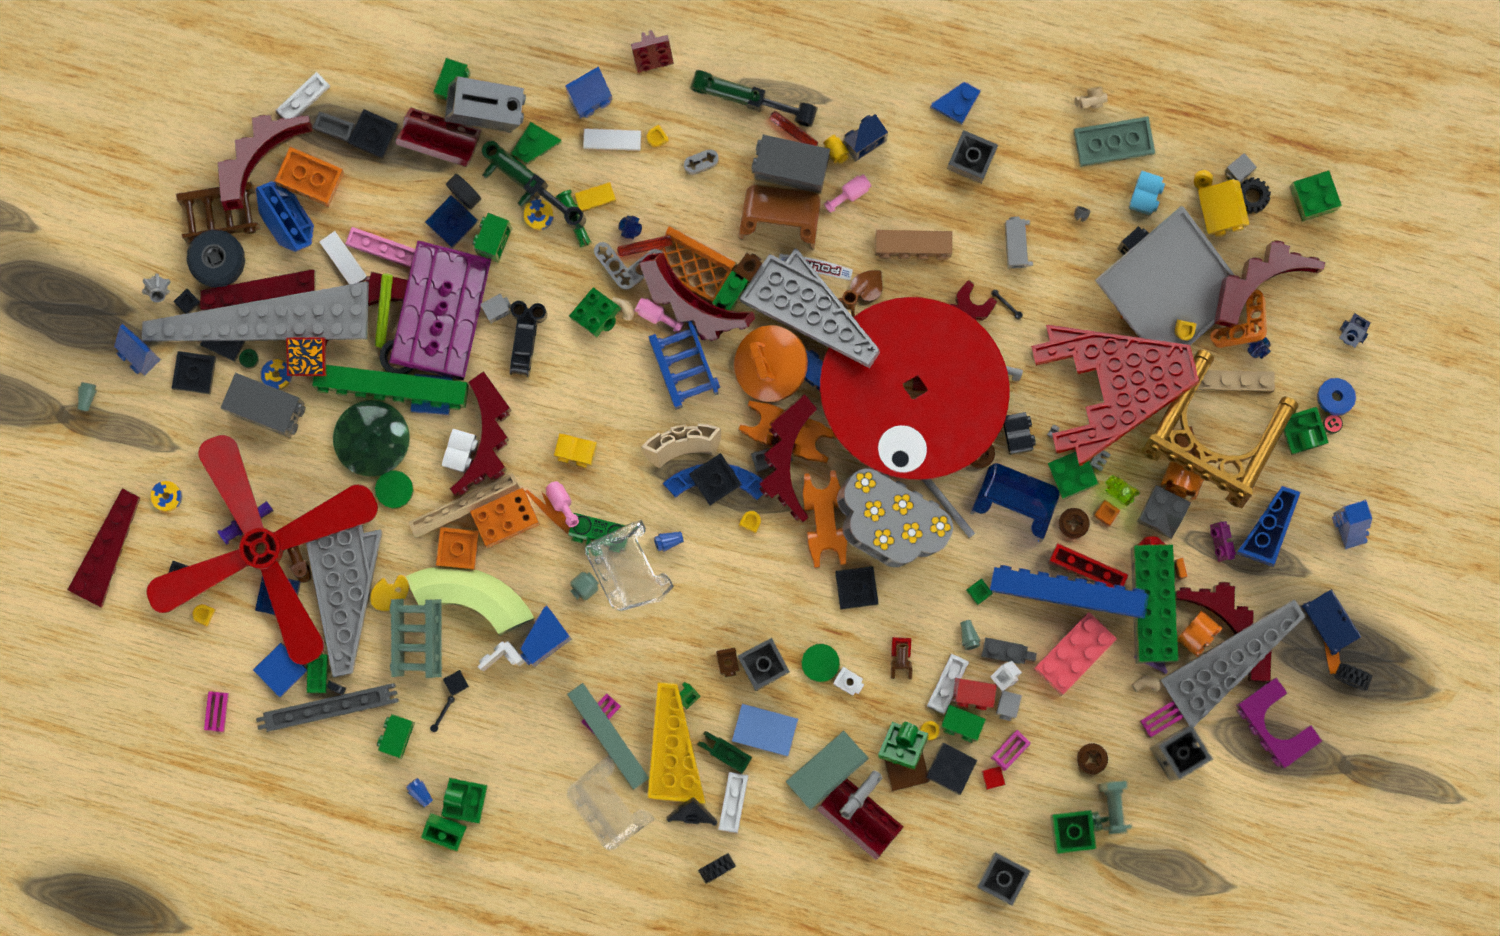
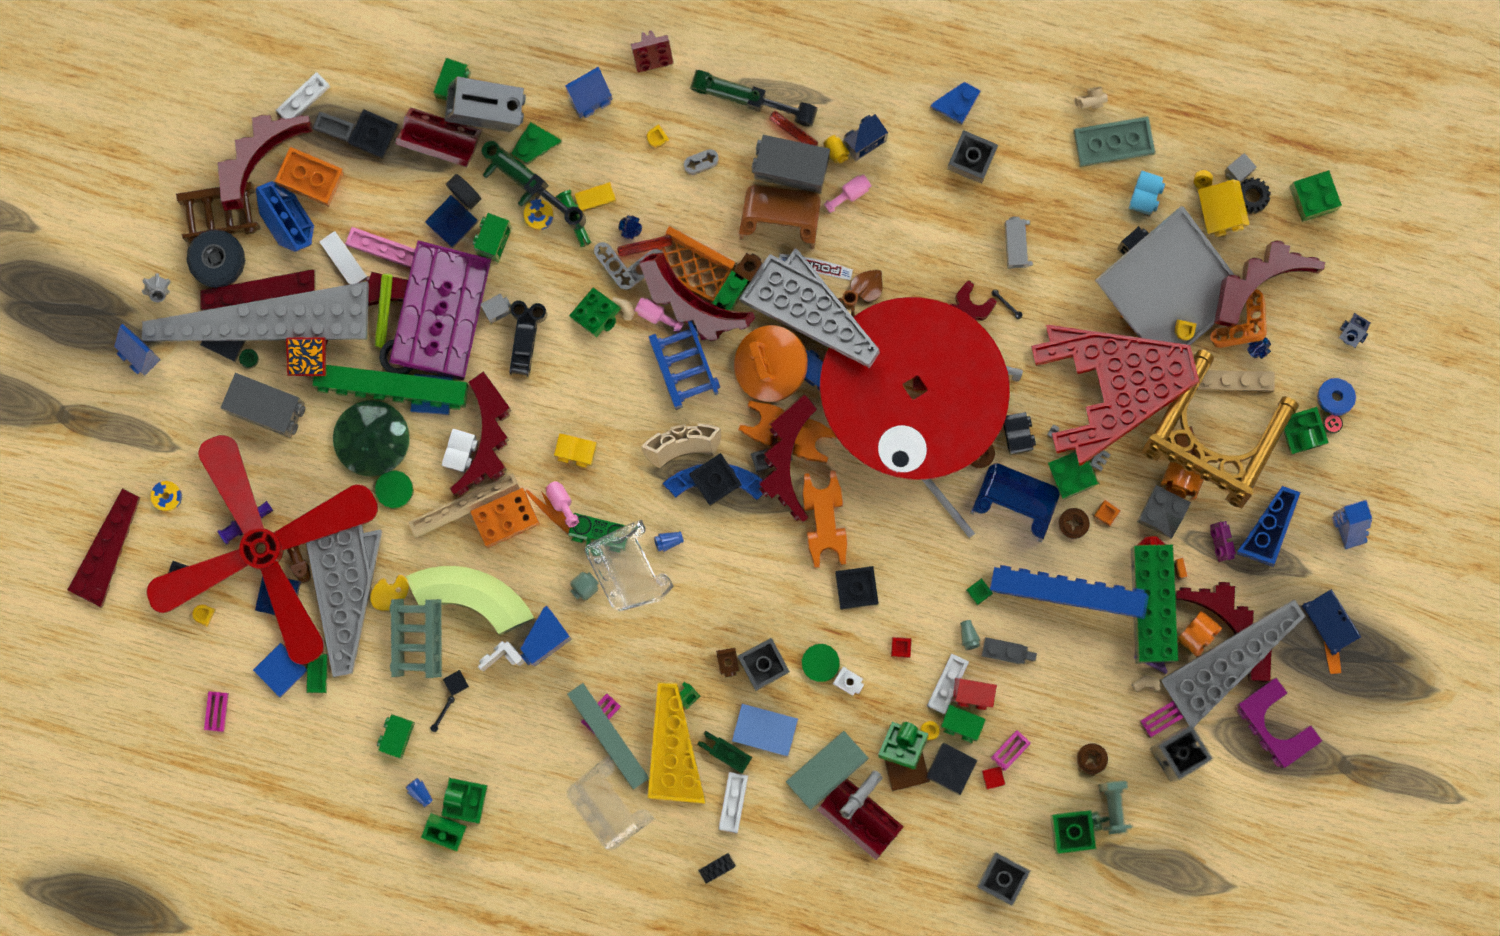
(86, 394): sand green cone -> none
(187, 301): black tile -> none
(194, 372): black tile -> none
(275, 366): piece -> none
(327, 708): dark grey hinge -> none
(336, 687): black tile -> none
(457, 548): orange plate -> none
(612, 139): white tile -> none
(693, 813): black tile -> none
(751, 521): yellow tile -> none
(890, 519): light grey brick -> none
(901, 661): reddish brown piece -> none
(913, 244): medium nougat brick -> none
(1006, 675): white brick -> none
(1008, 705): light grey brick -> none
(1075, 653): coral brick -> none
(1081, 212): dark grey hinge -> none
(1086, 567): red brick -> none
(1121, 490): clear neon green hips -> none
(1353, 676): black tyre -> none

